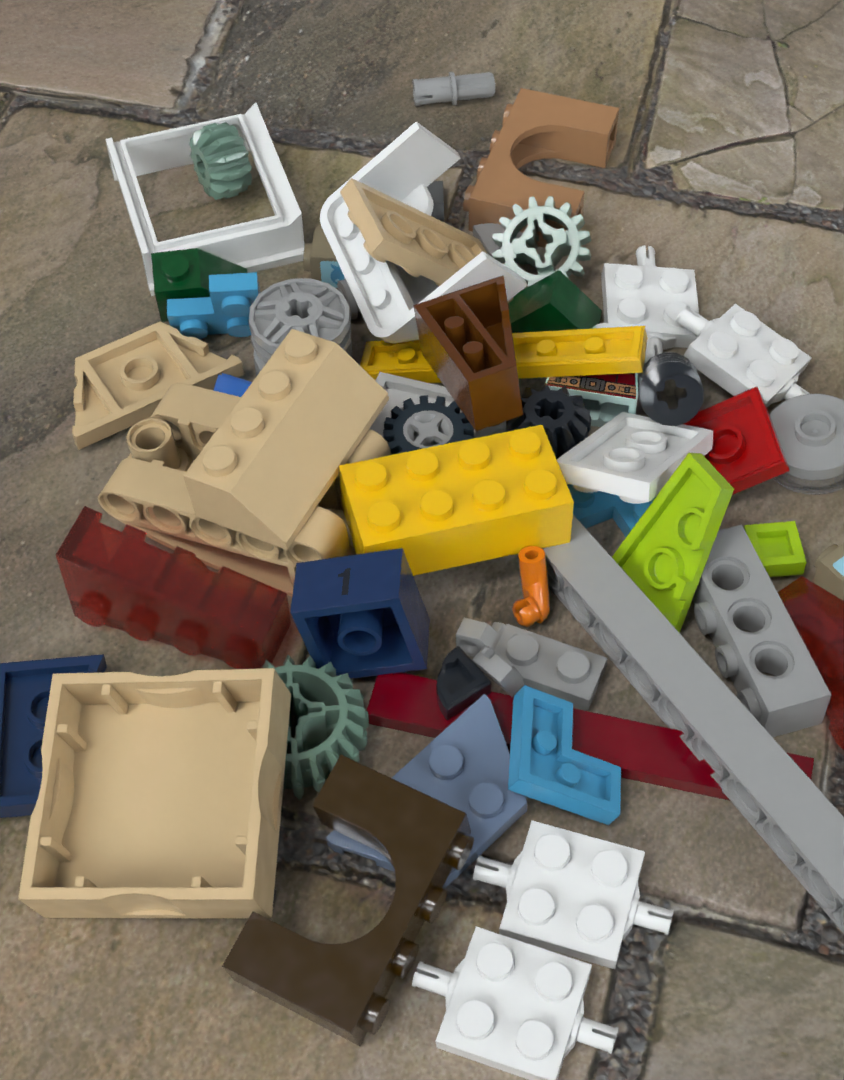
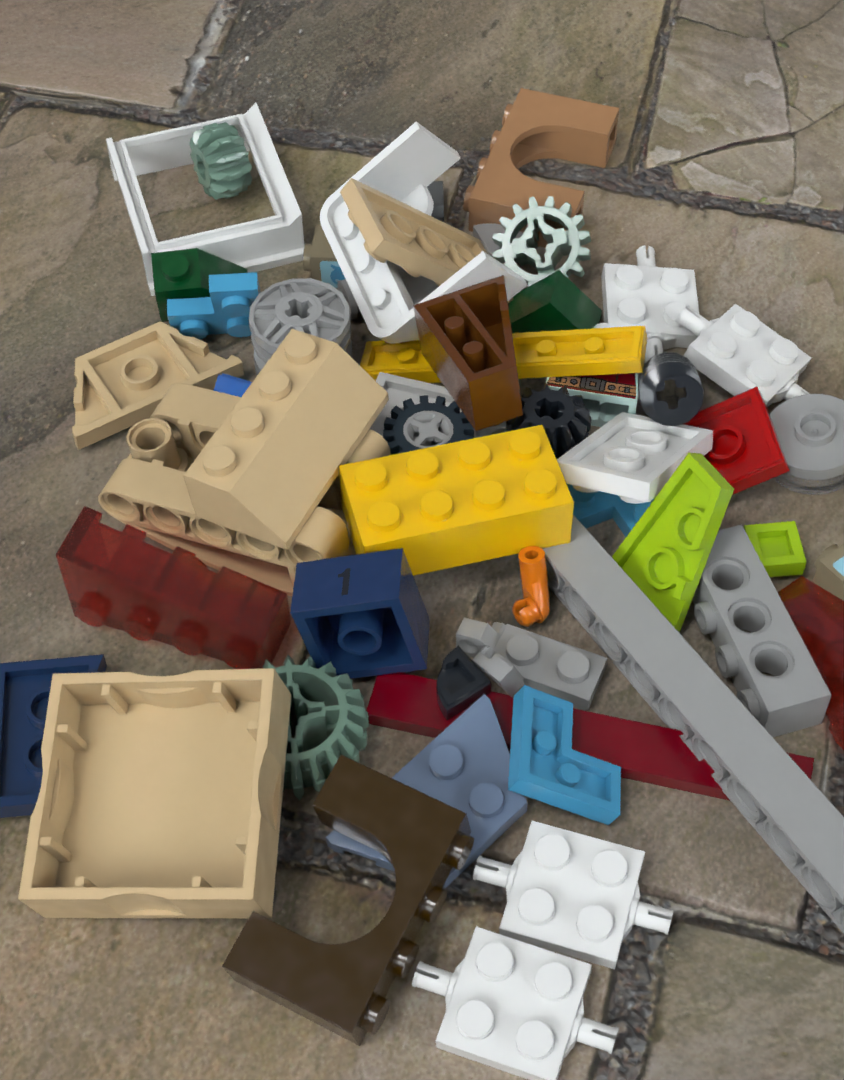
(453, 88): light grey axle -> none

